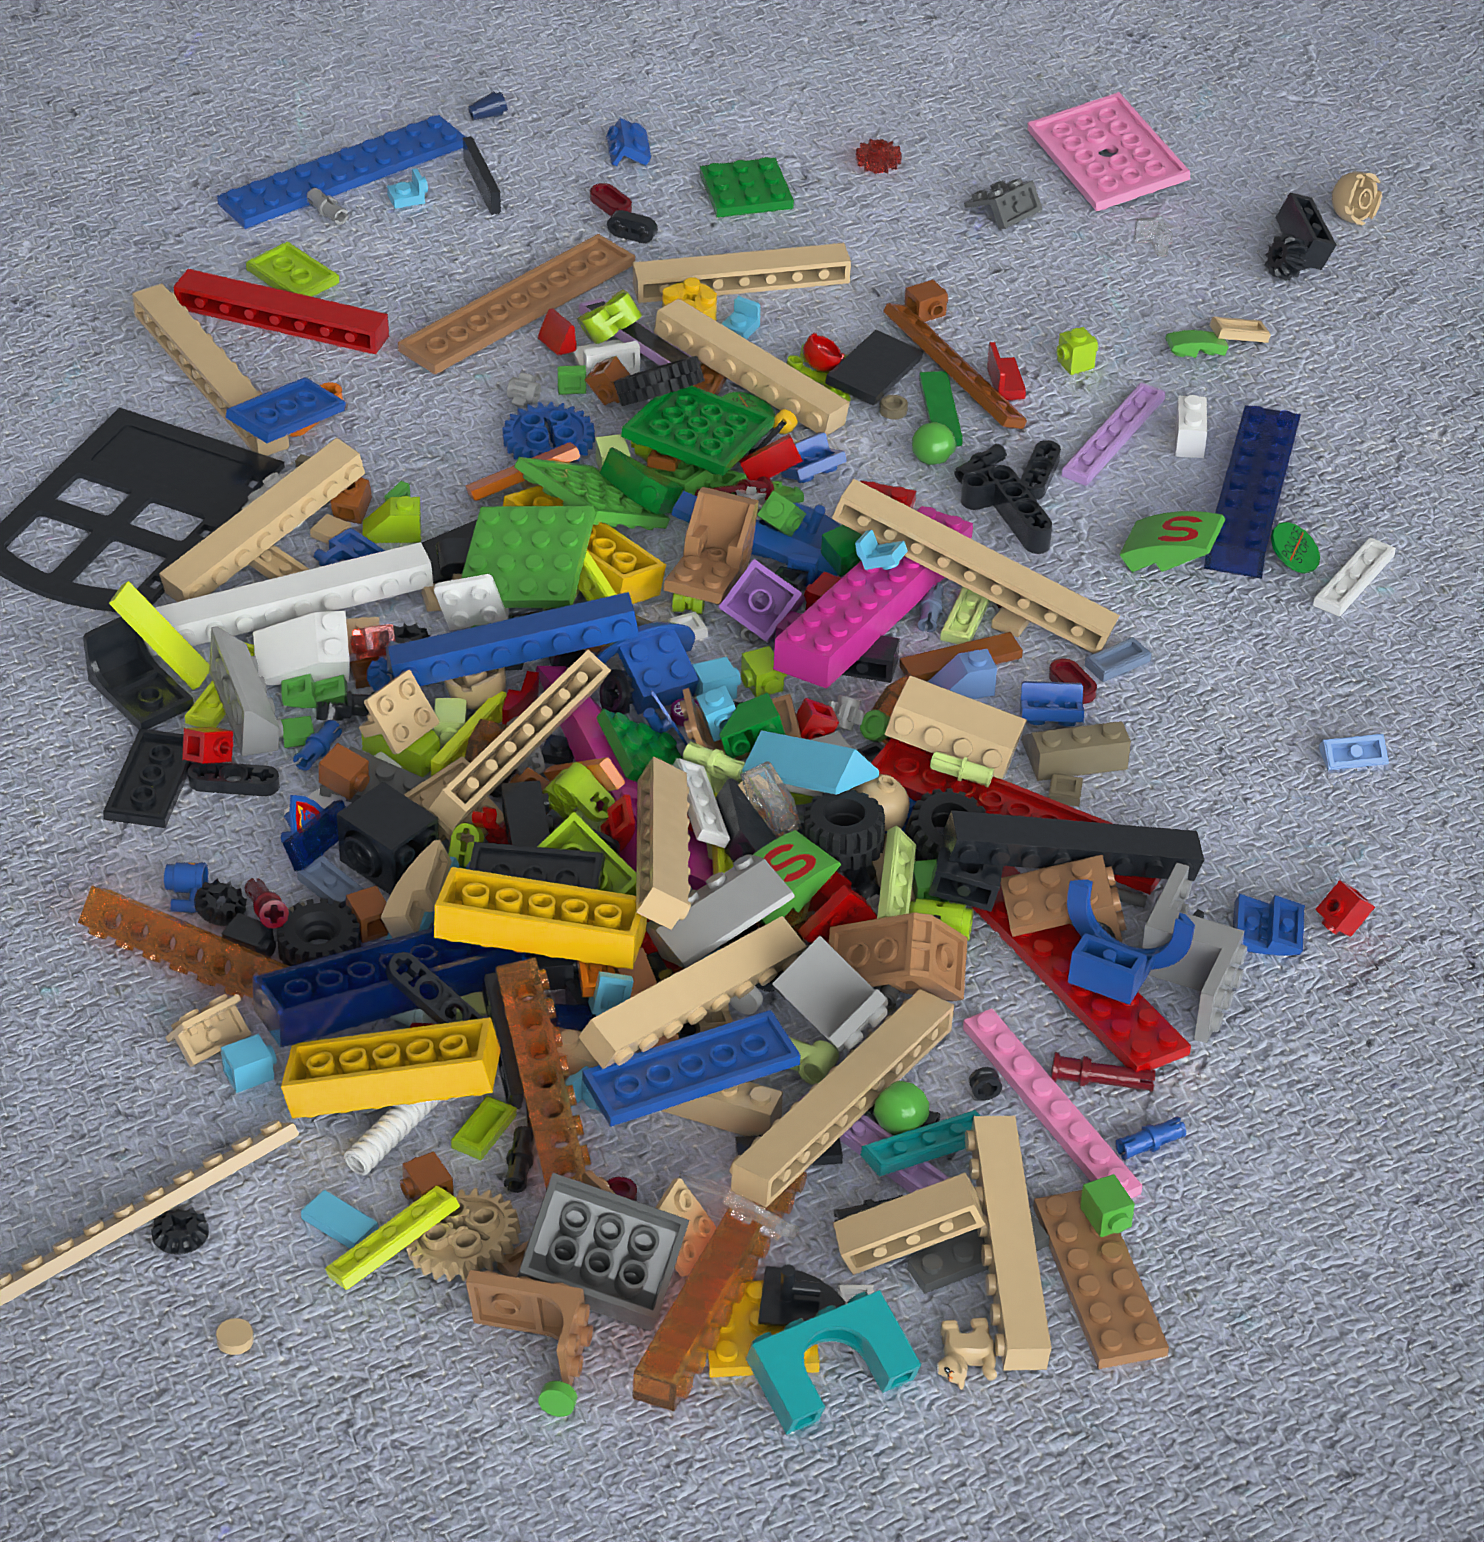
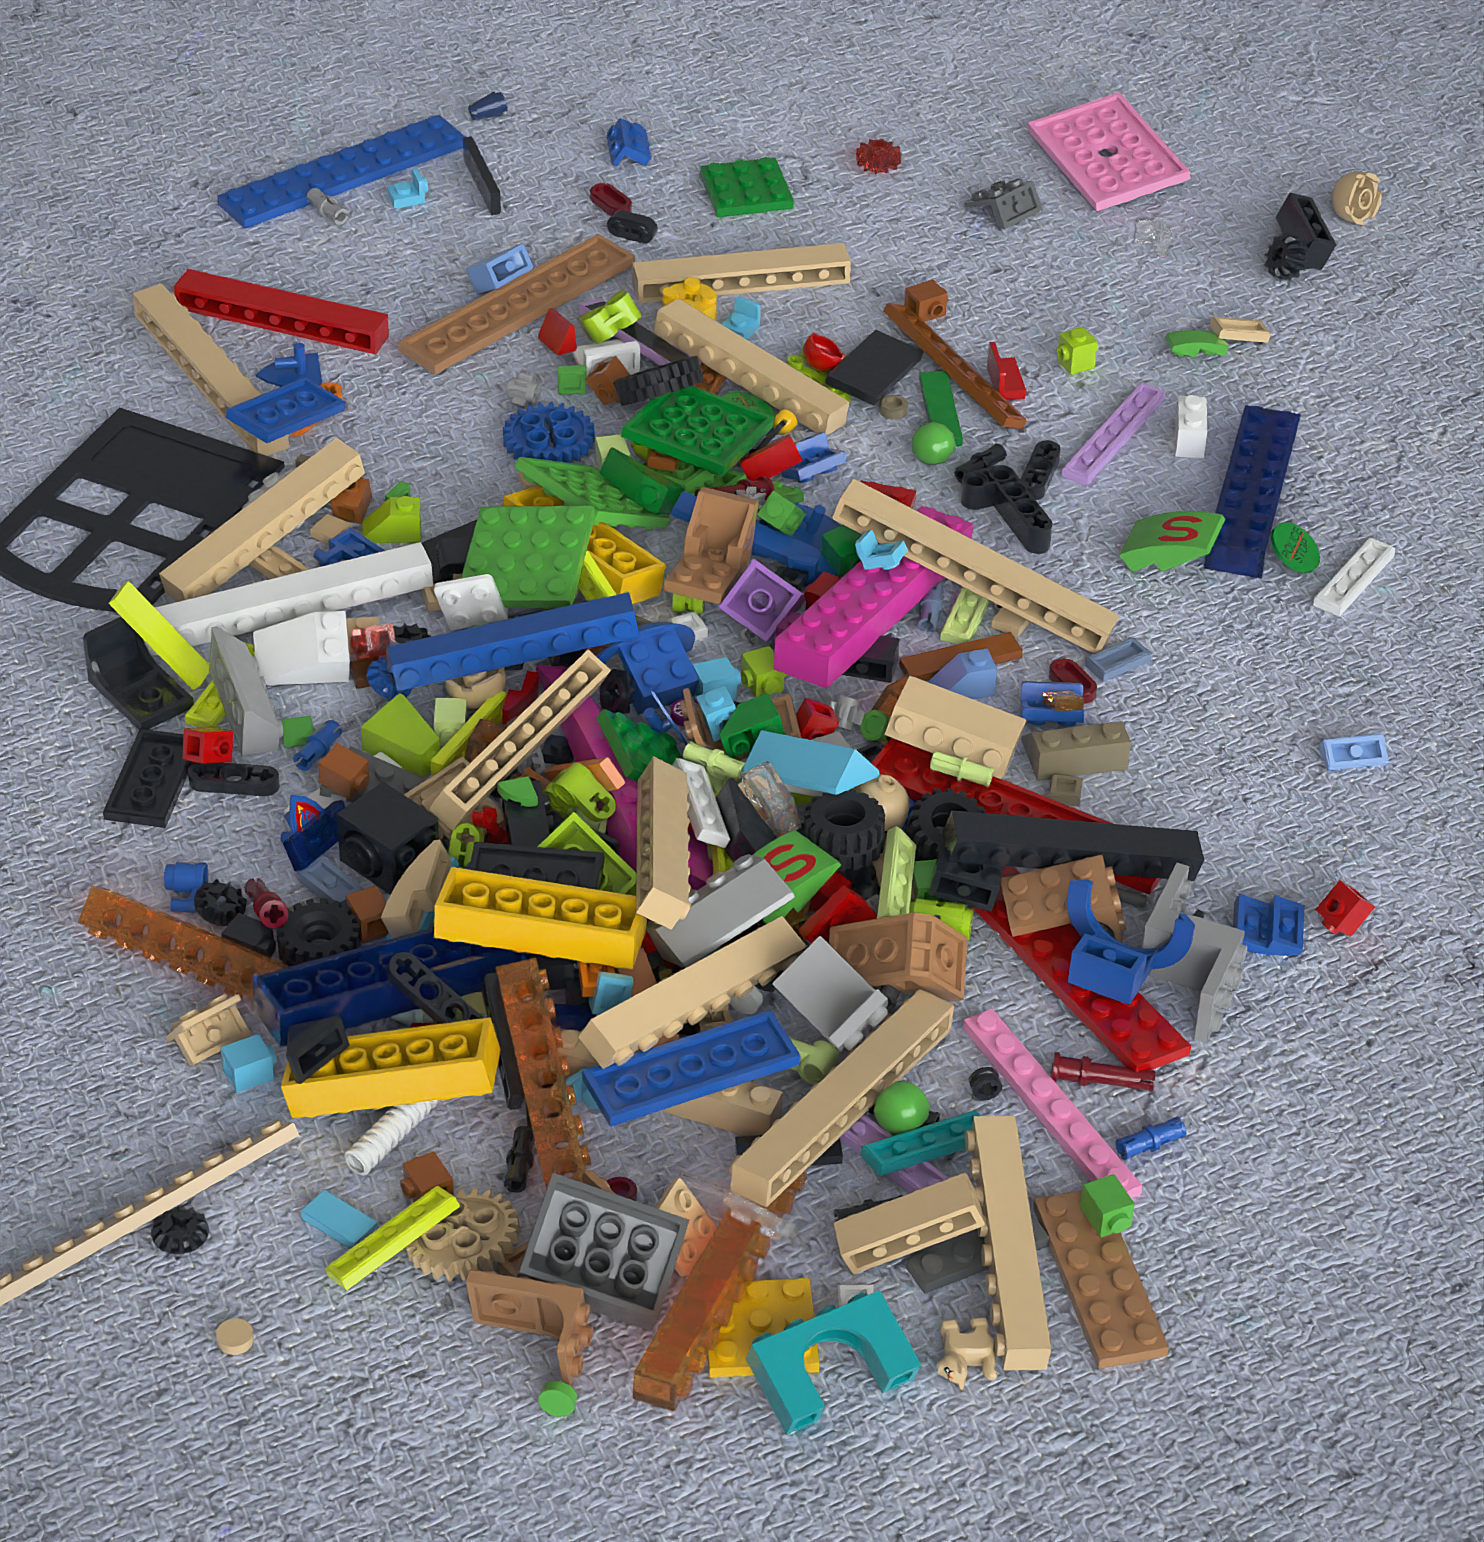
(292, 271): lime tile -> none
(292, 368): none -> blue shield
(305, 693): bright green slope -> none
(314, 1045): none -> black slope
(352, 706): black connector -> none
(399, 713): tan bracket -> none
(483, 1128): lime tile -> none
(499, 268): none -> medium blue slope
(512, 476): orange tile -> none
(518, 790): none -> bright green tile
(620, 822): red slope -> none
(793, 1296): black shield -> none
(1063, 700): none -> clear orange tile

